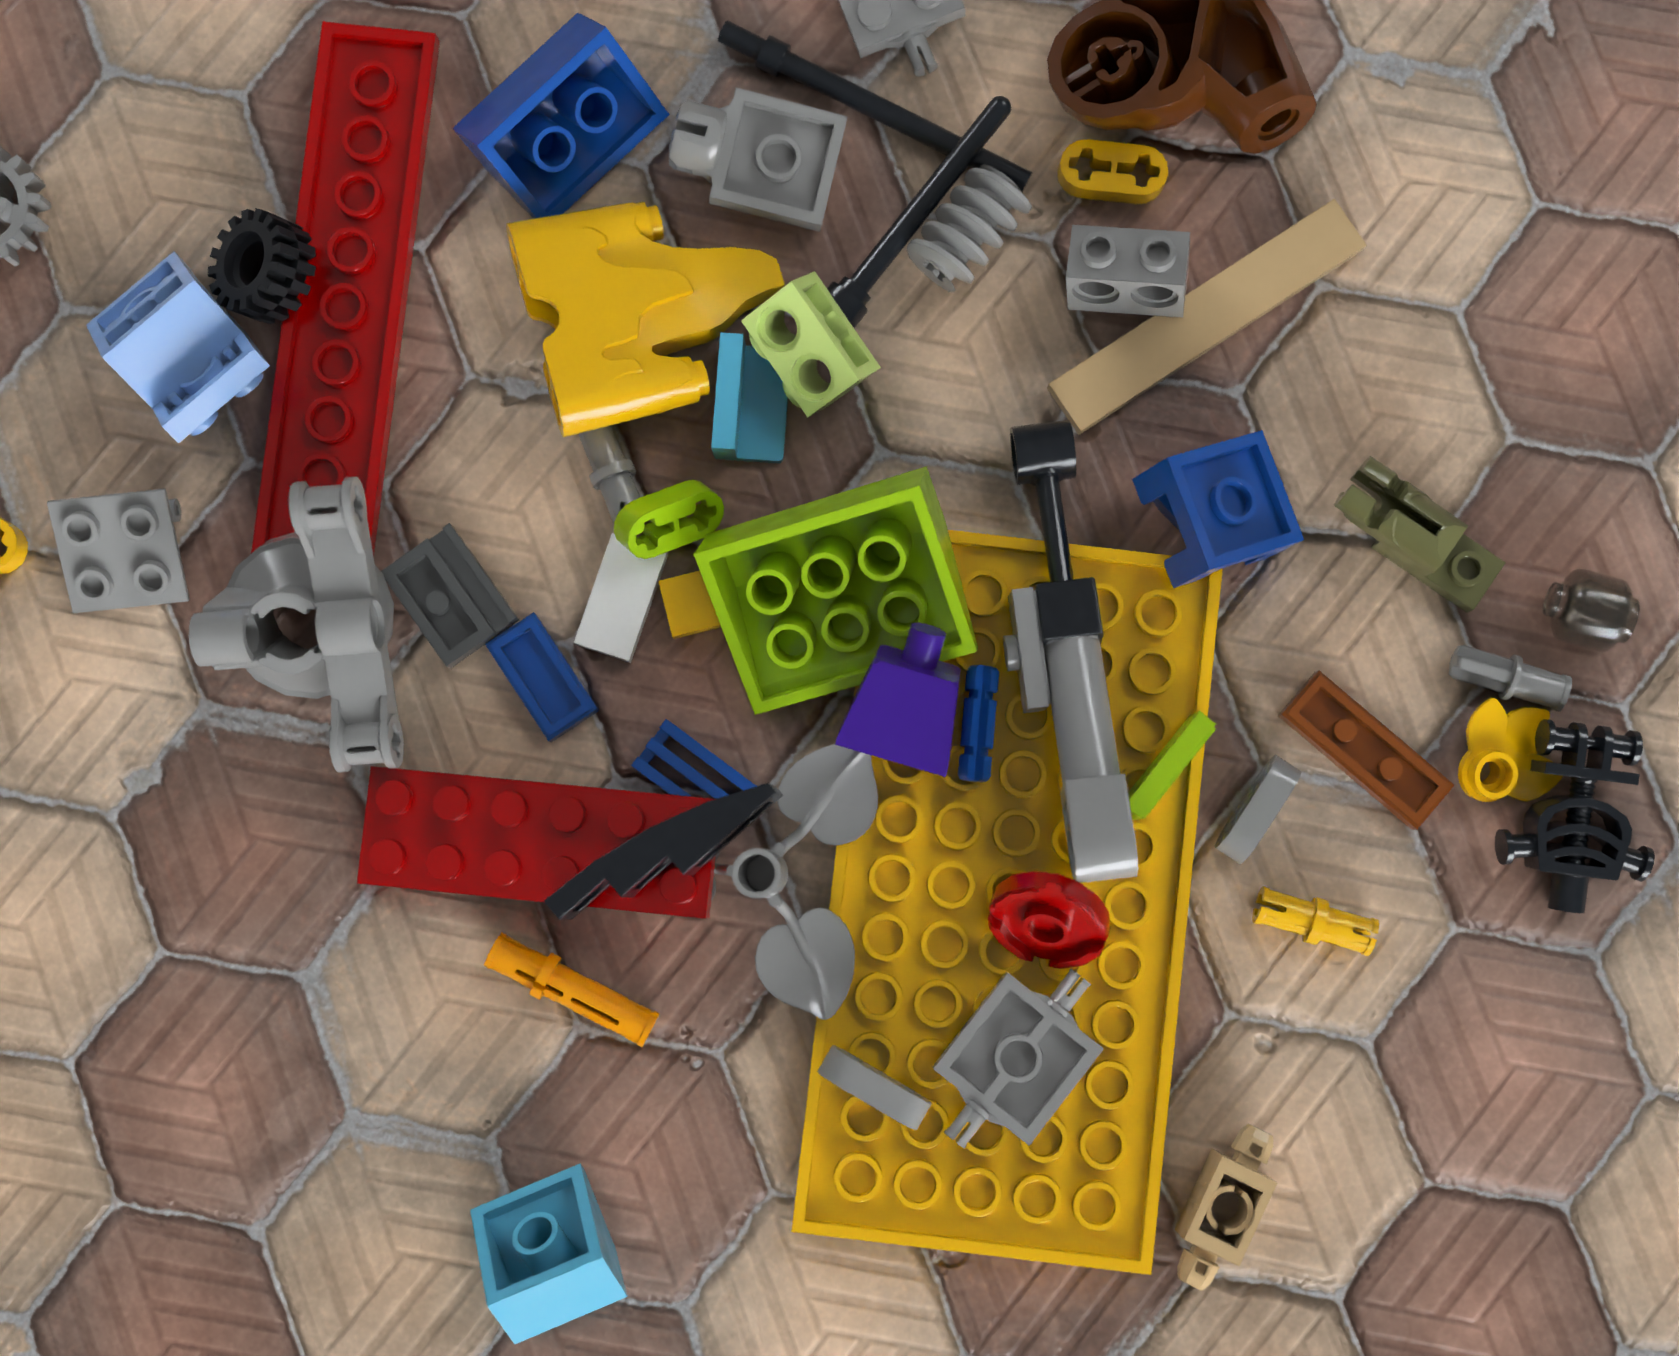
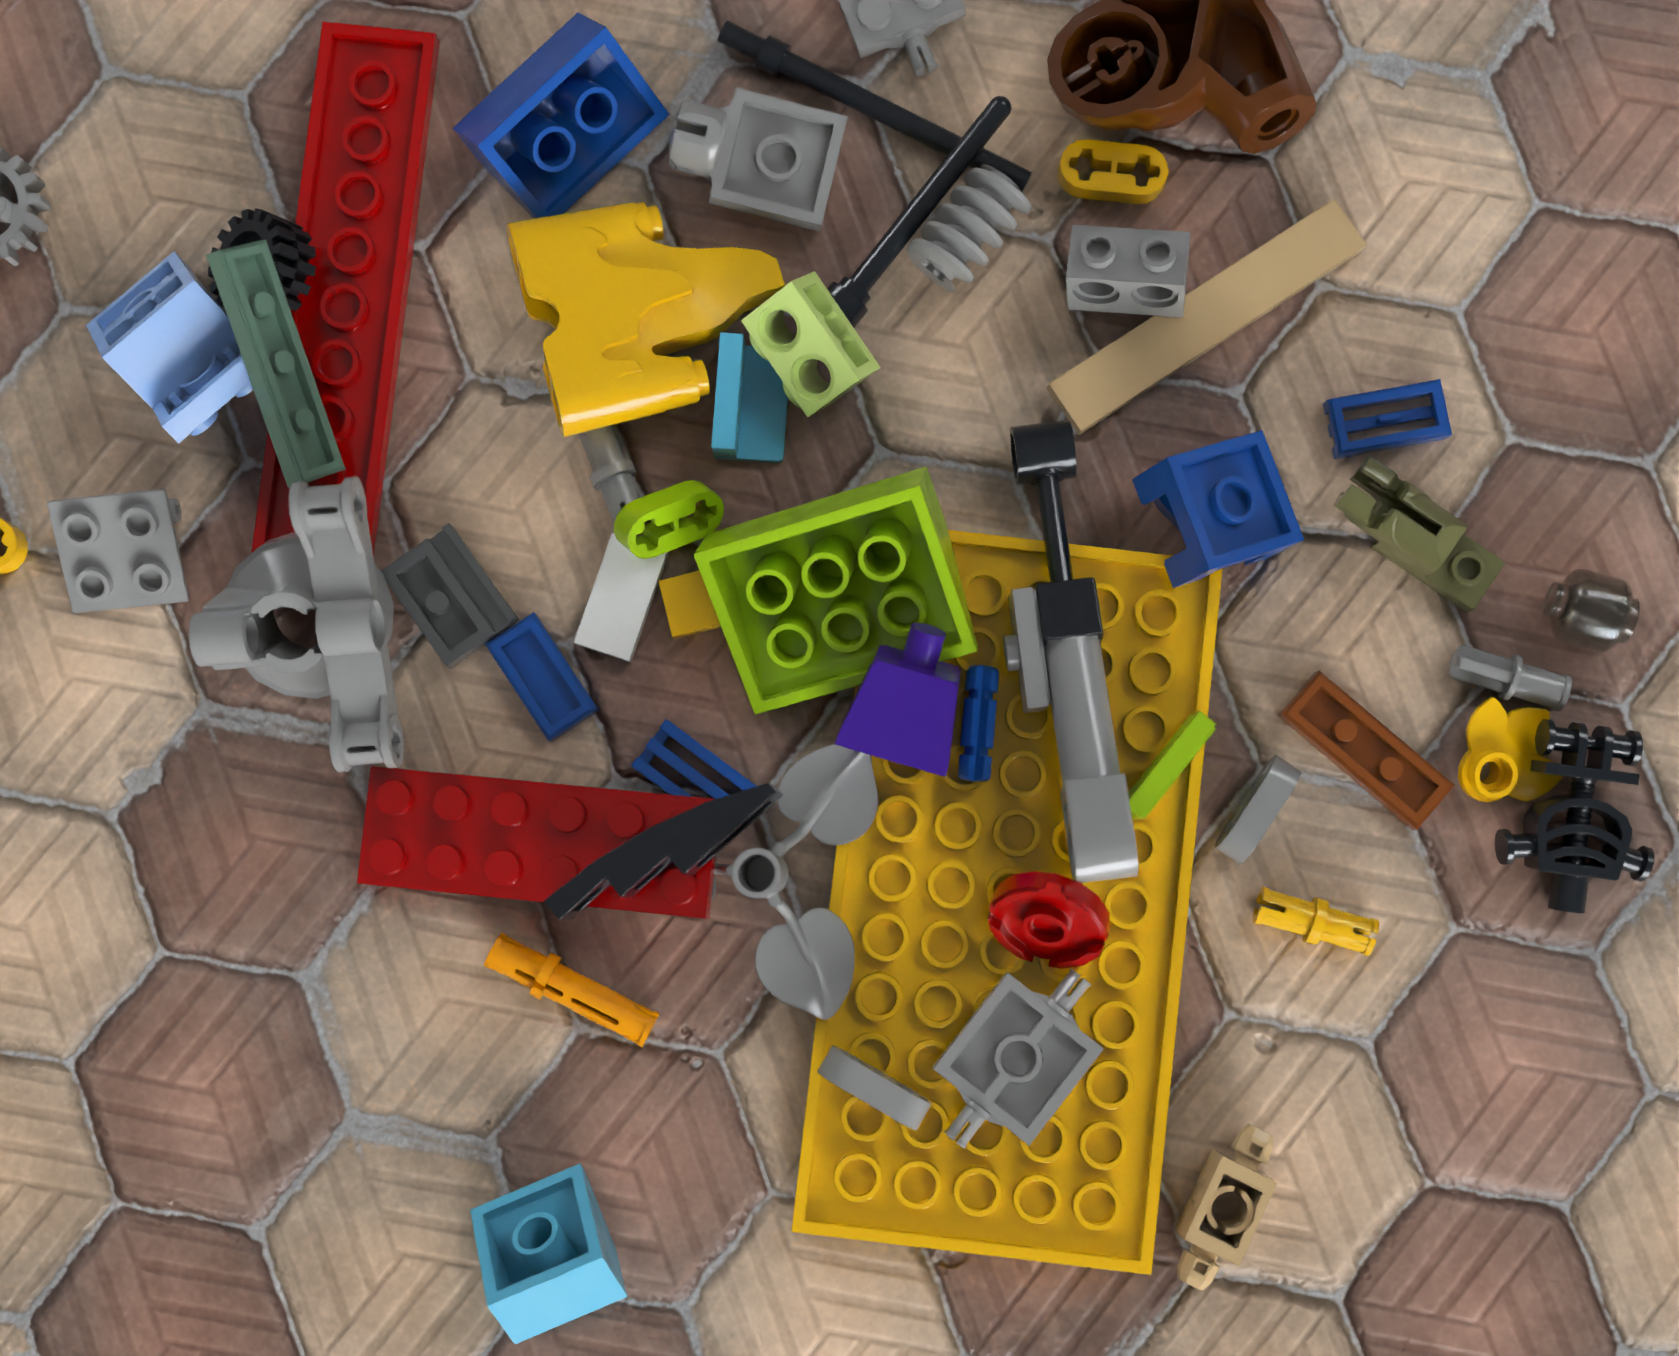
(275, 361): none -> sand green tile
(1339, 428): none -> blue tile

